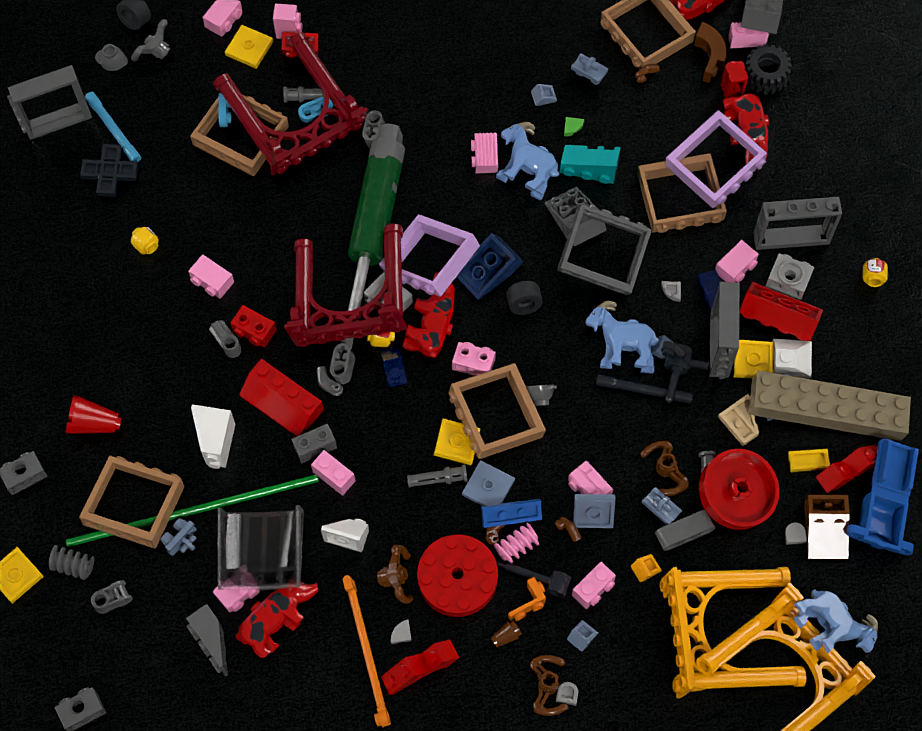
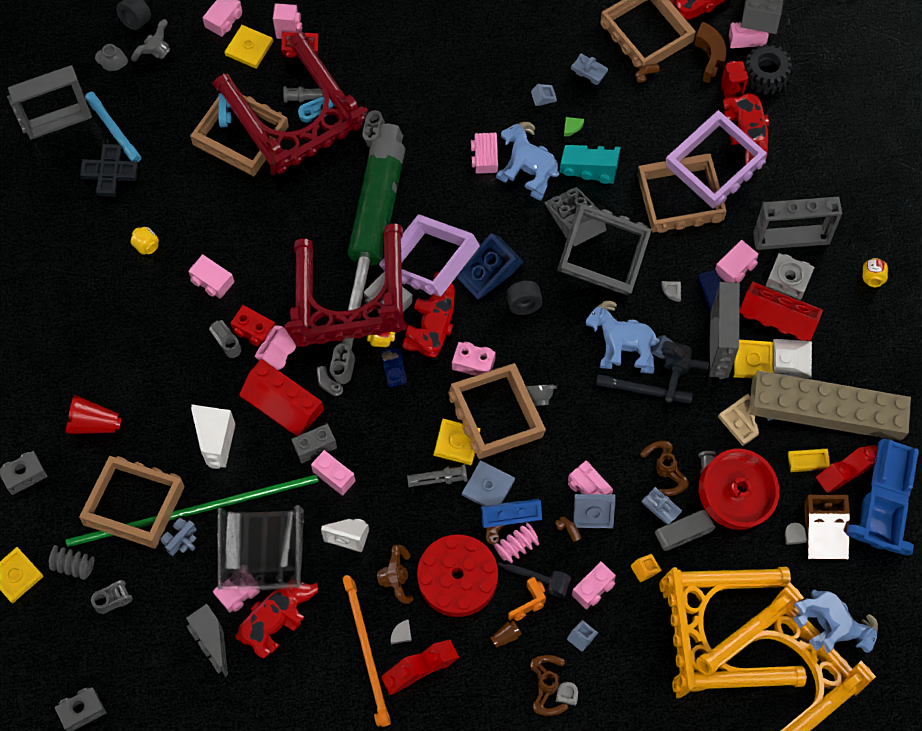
(276, 347): none -> bright pink brick

